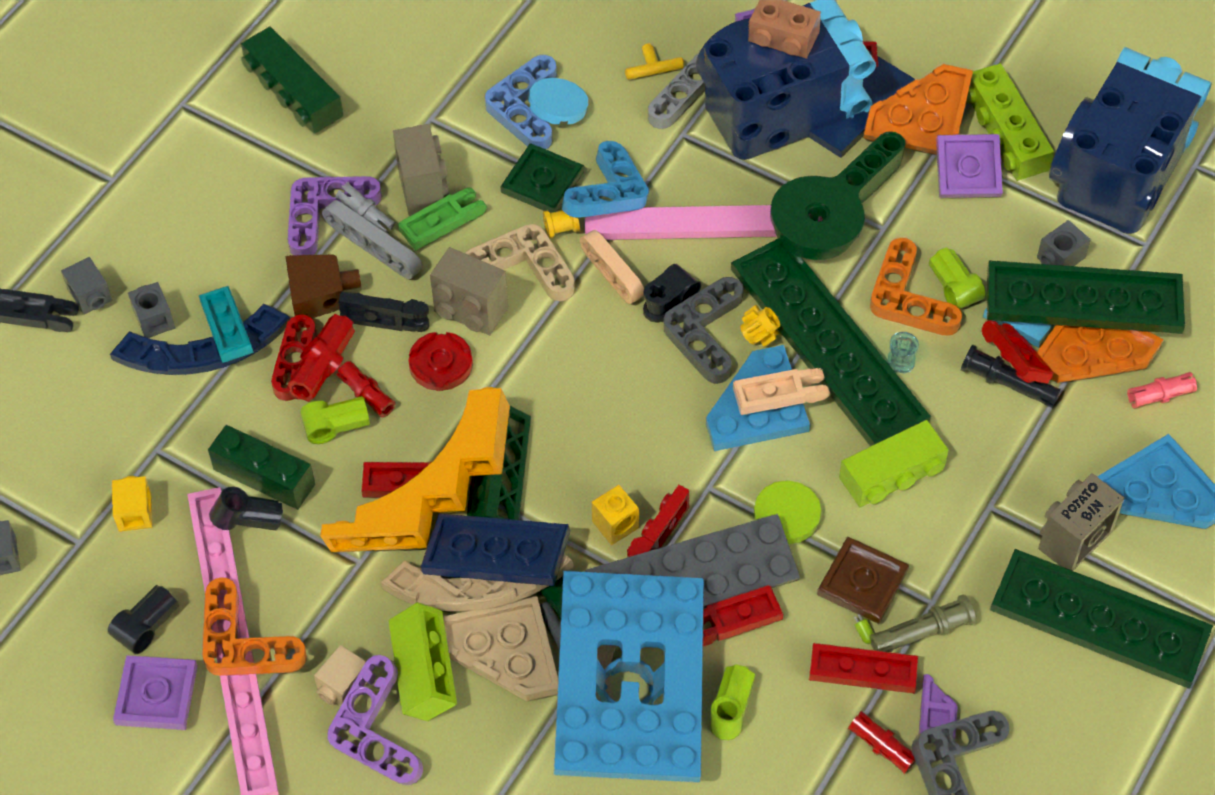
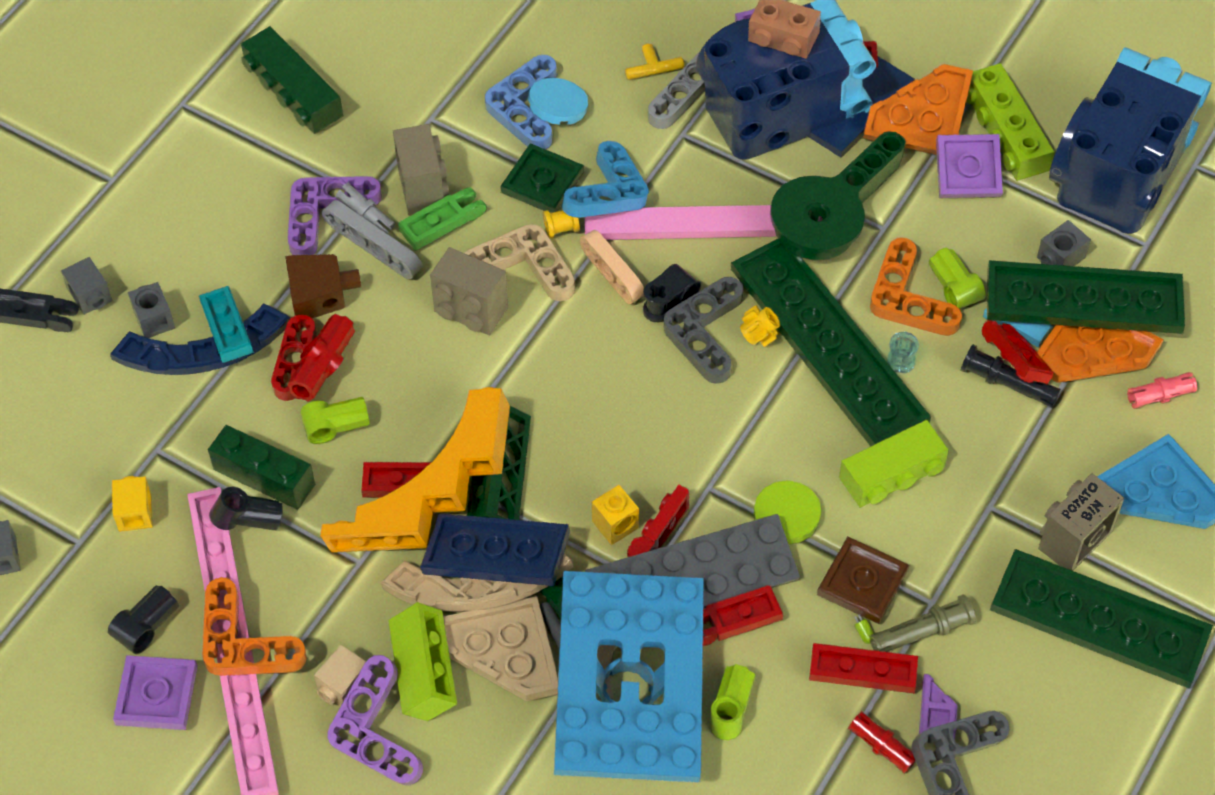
(366, 387): red pin -> none
(384, 312): black hinge -> none
(440, 361): red tile -> none
(731, 429): dark azure plate -> none
(779, 390): light nougat hinge -> none

